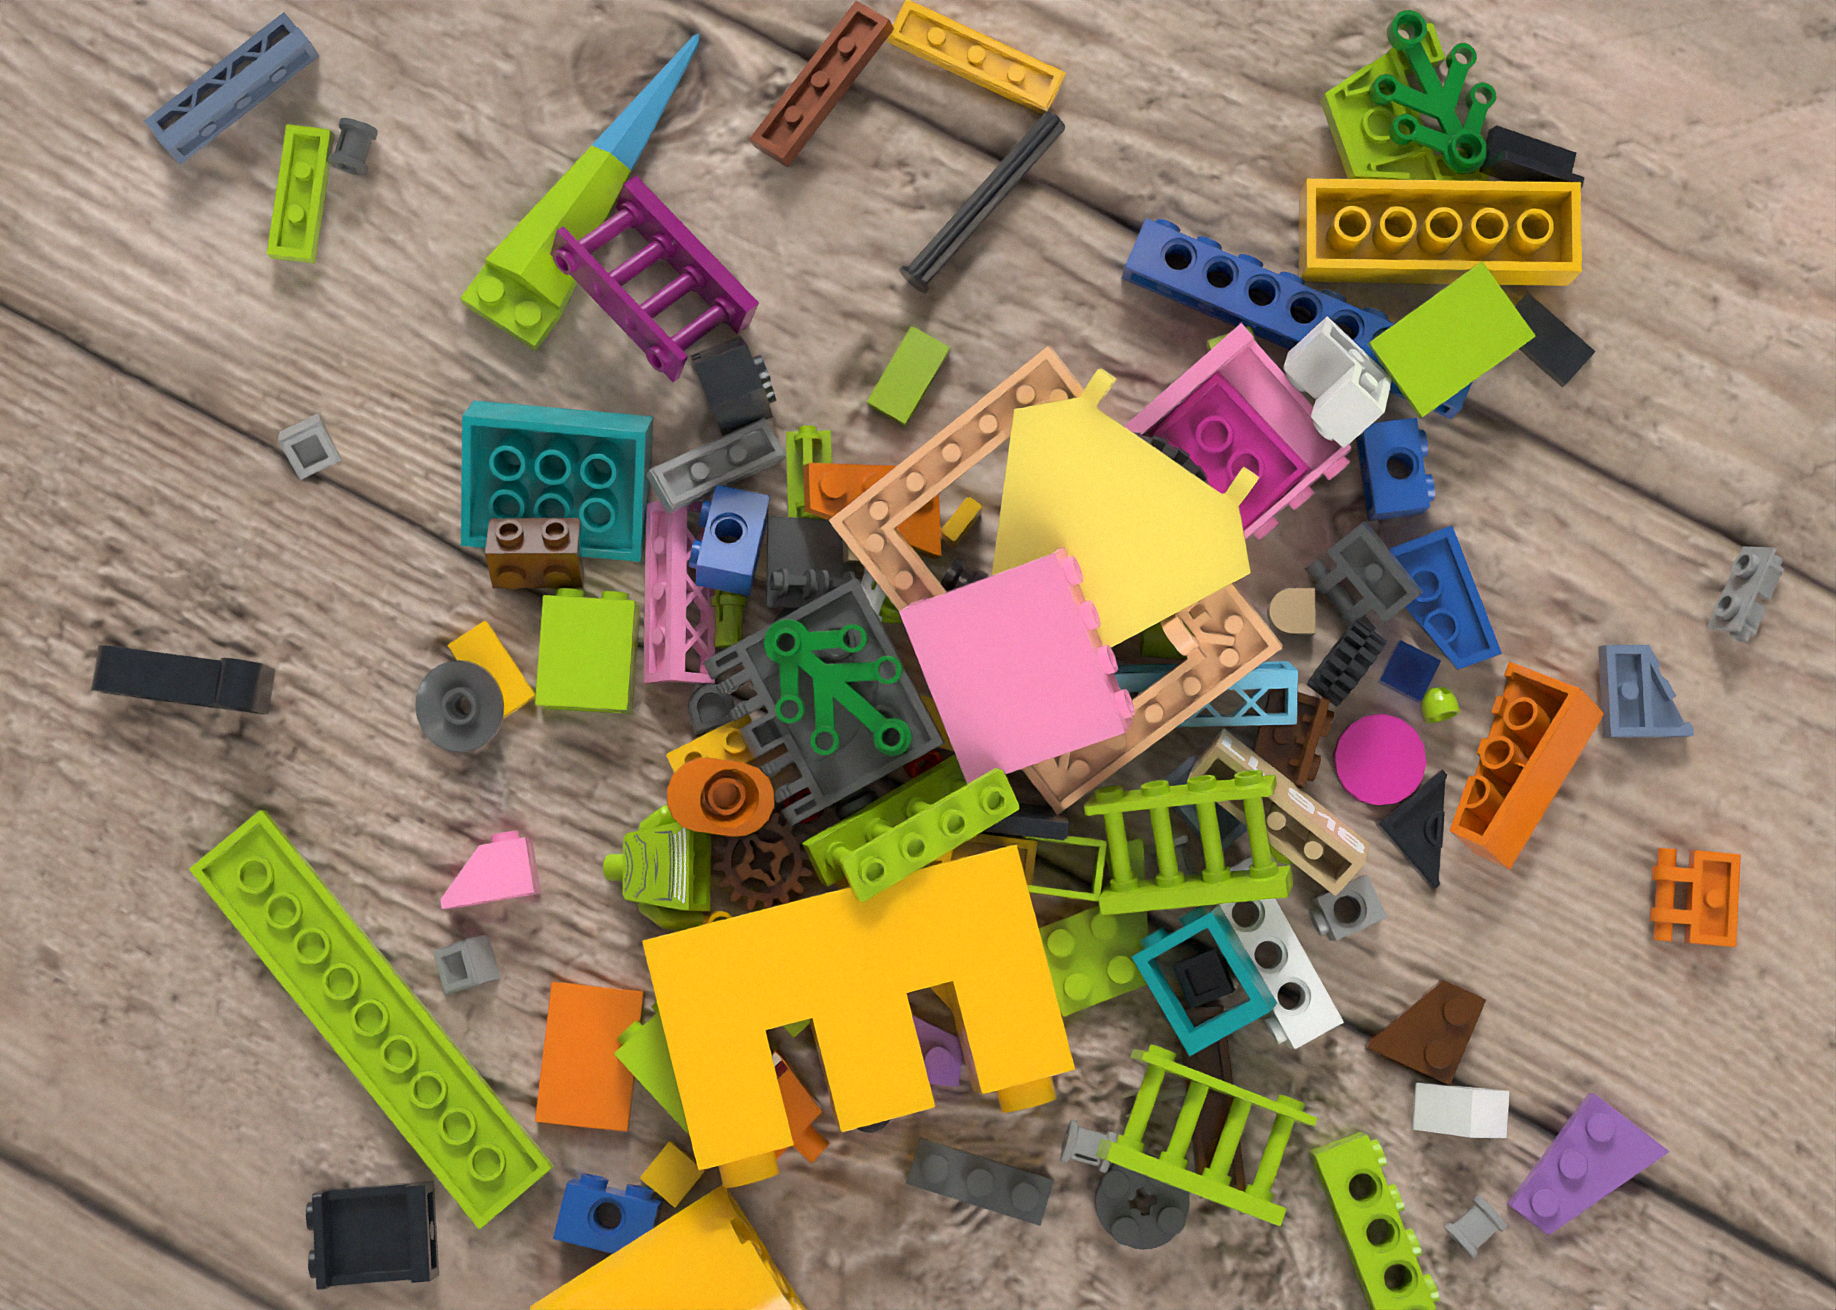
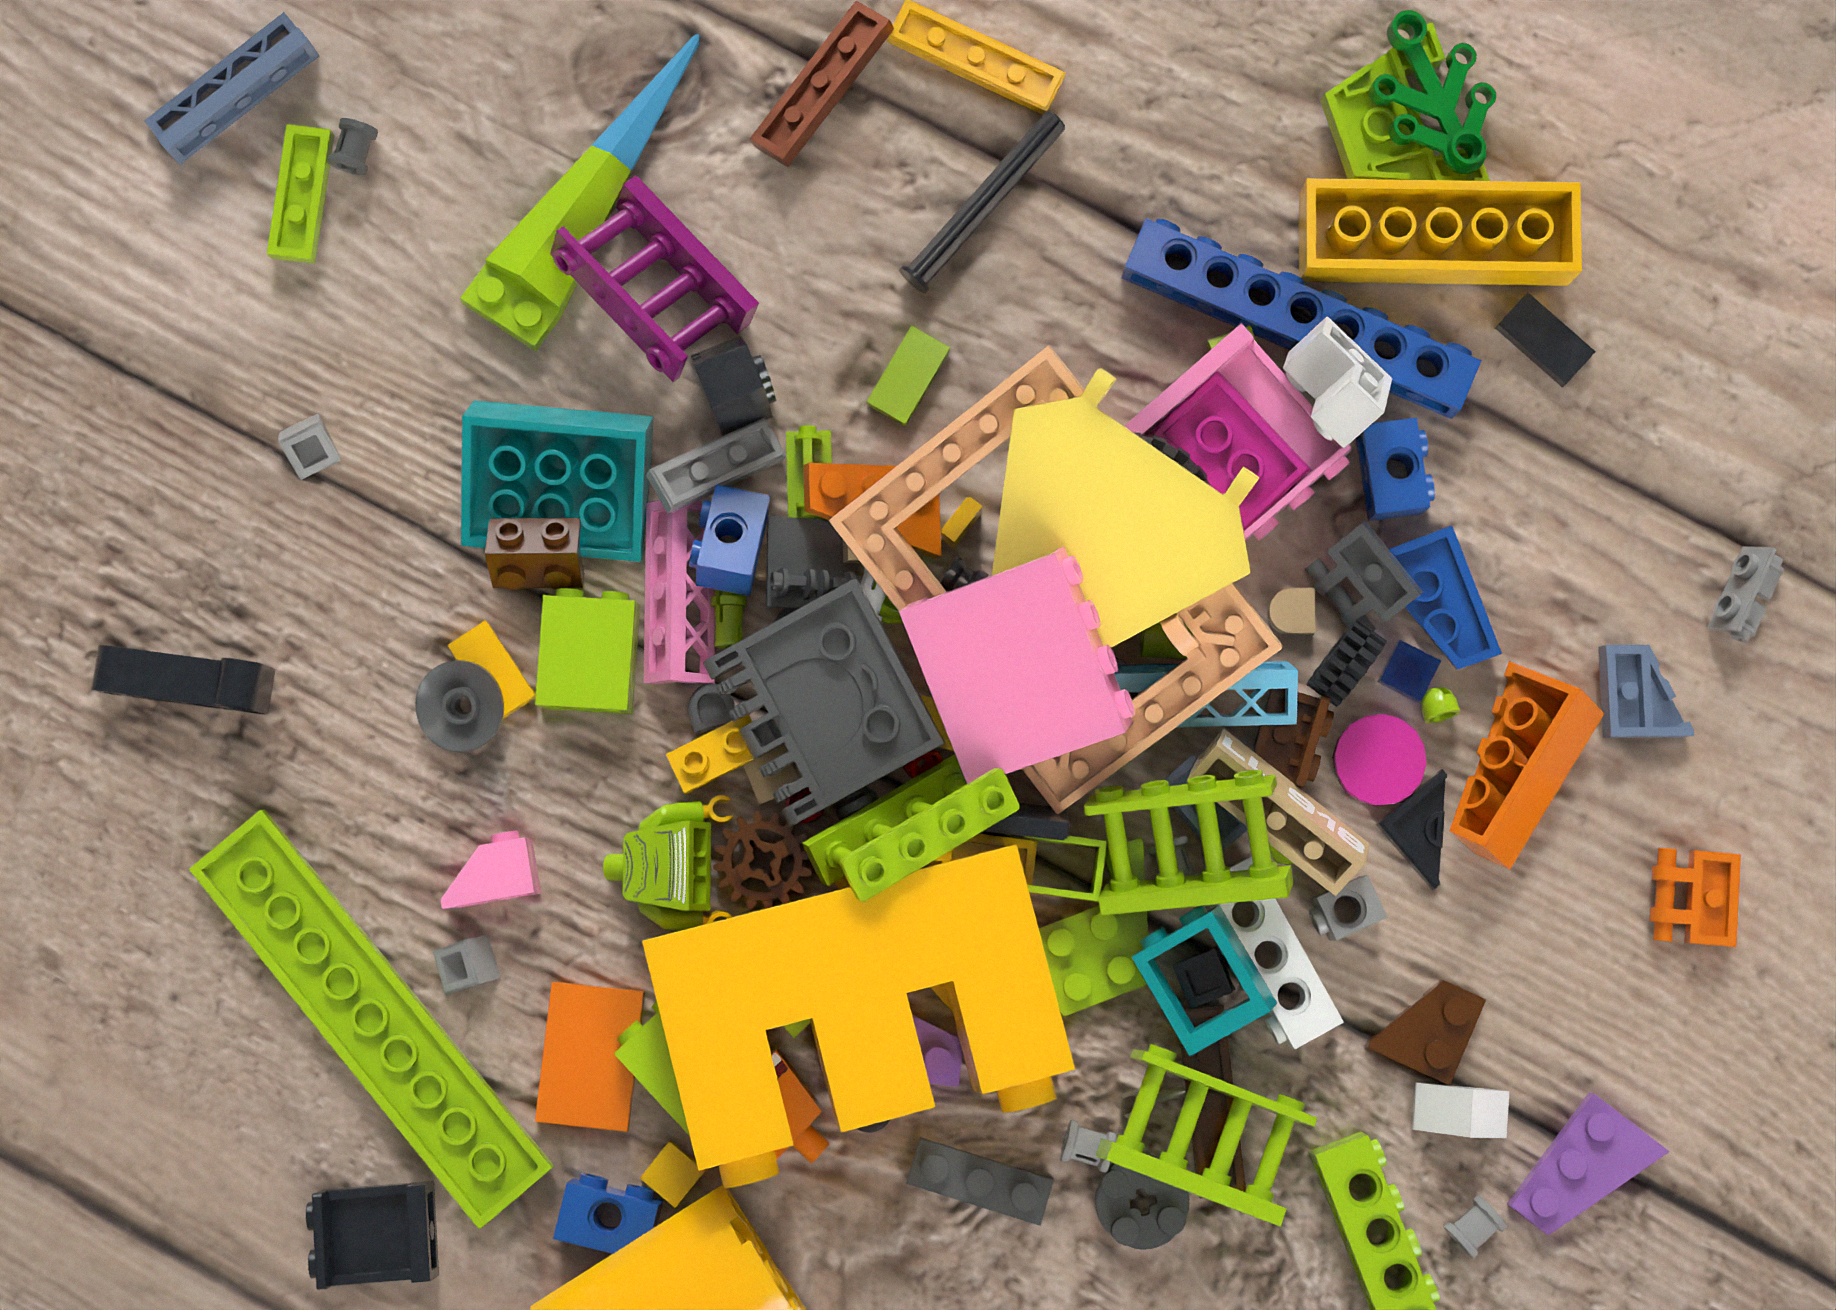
(720, 797): orange piece -> none
(830, 683): green plant -> none
(1451, 340): lime tile -> none
(1526, 159): black panel -> none

